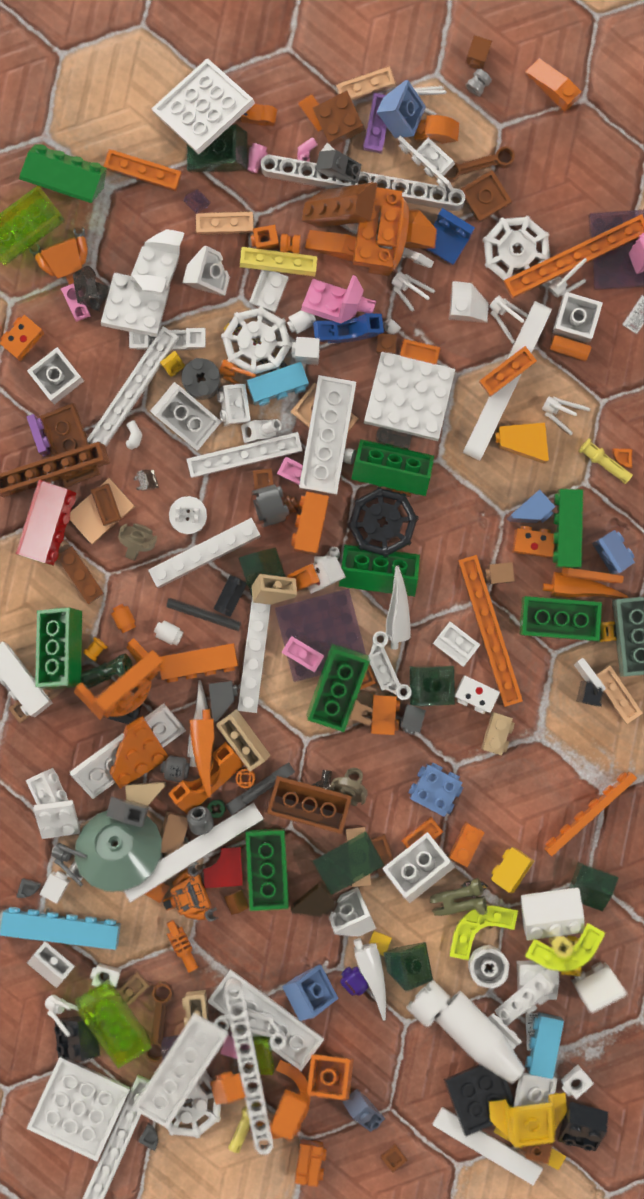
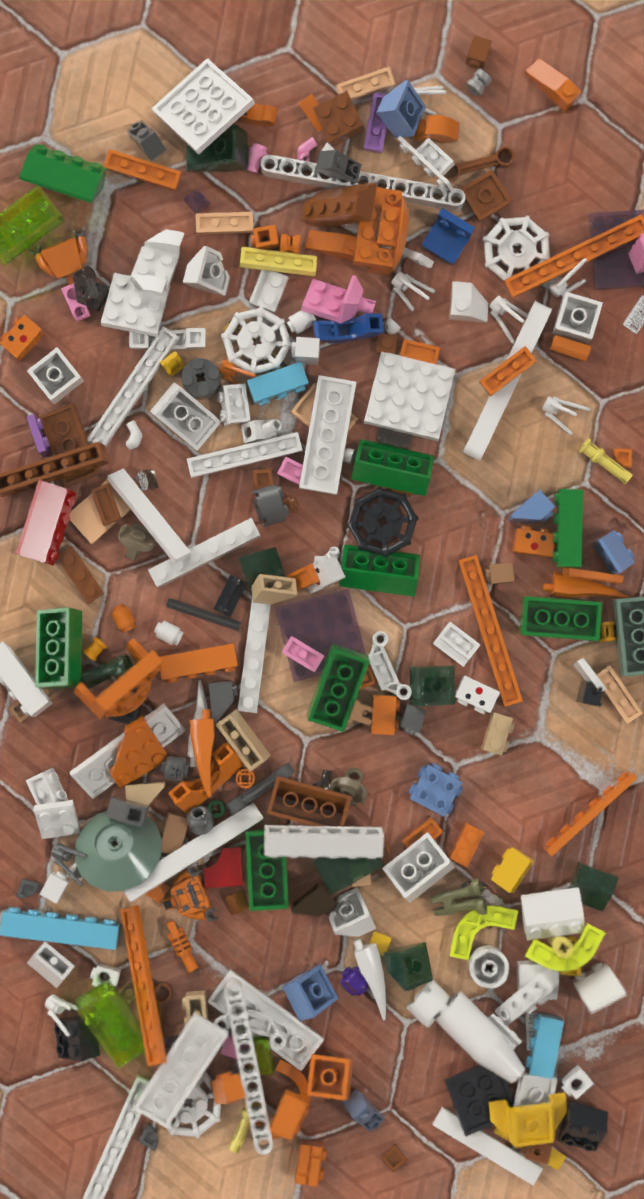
(78, 1108): white plate -> none
(143, 986): none -> orange tile
(146, 140): none -> dark grey slope
(149, 515): none -> white tile
(197, 515): white plate -> none
(310, 523): orange brick -> none
(323, 841): none -> white brick
(398, 616): white piece -> none
(420, 231): orange slope -> none
(524, 440): light orange slope -> none

